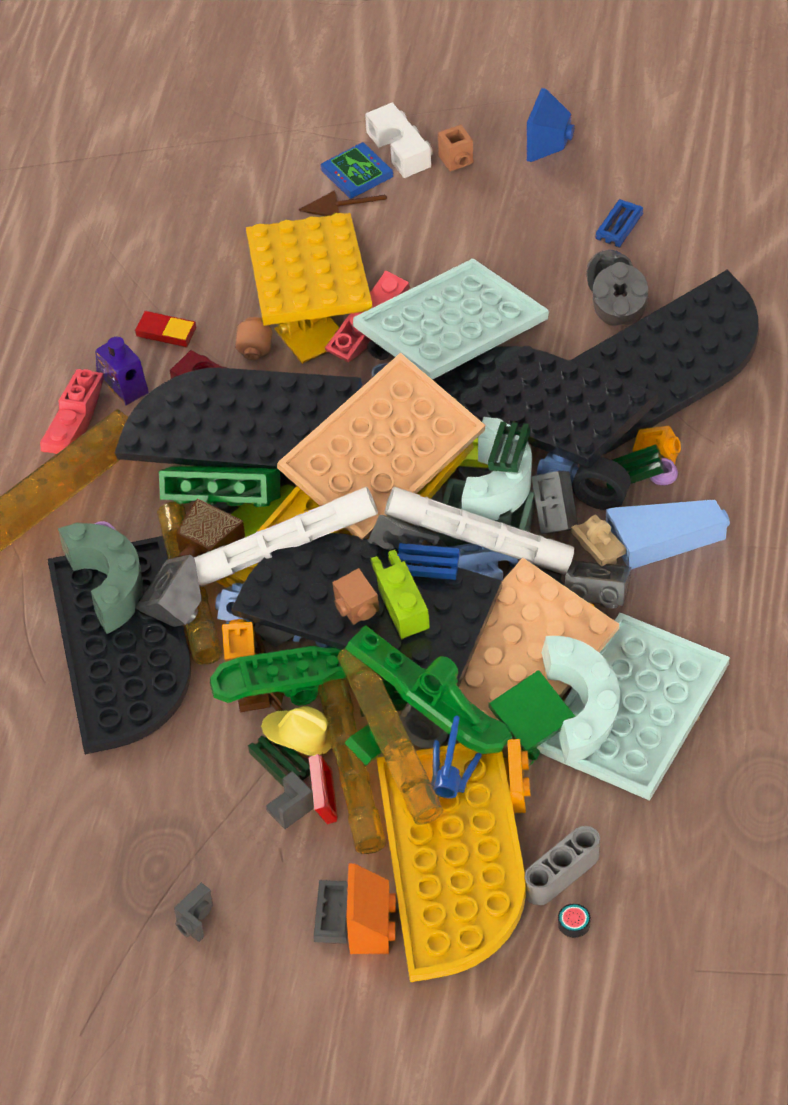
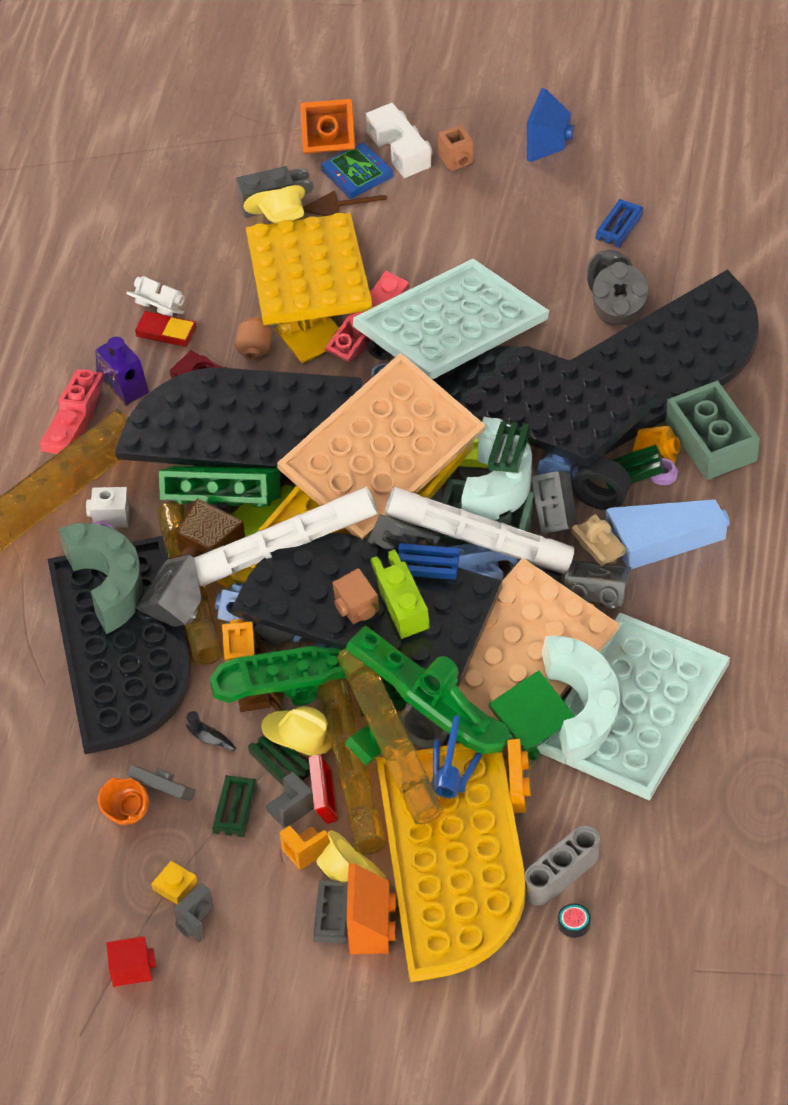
(109, 505): none -> white brick
(123, 800): none -> orange hair
(130, 961): none -> red brick
(147, 294): none -> white hinge
(162, 781): none -> dark grey plate
(174, 882): none -> yellow plate
(207, 733): none -> black bar
(230, 827): none -> dark green tile
(270, 180): none -> dark grey hinge
(277, 204): none -> light yellow piece
(305, 847): none -> light orange panel
(328, 126): none -> orange slope
(338, 855): none -> light yellow piece
(712, 430): none -> sand green brick

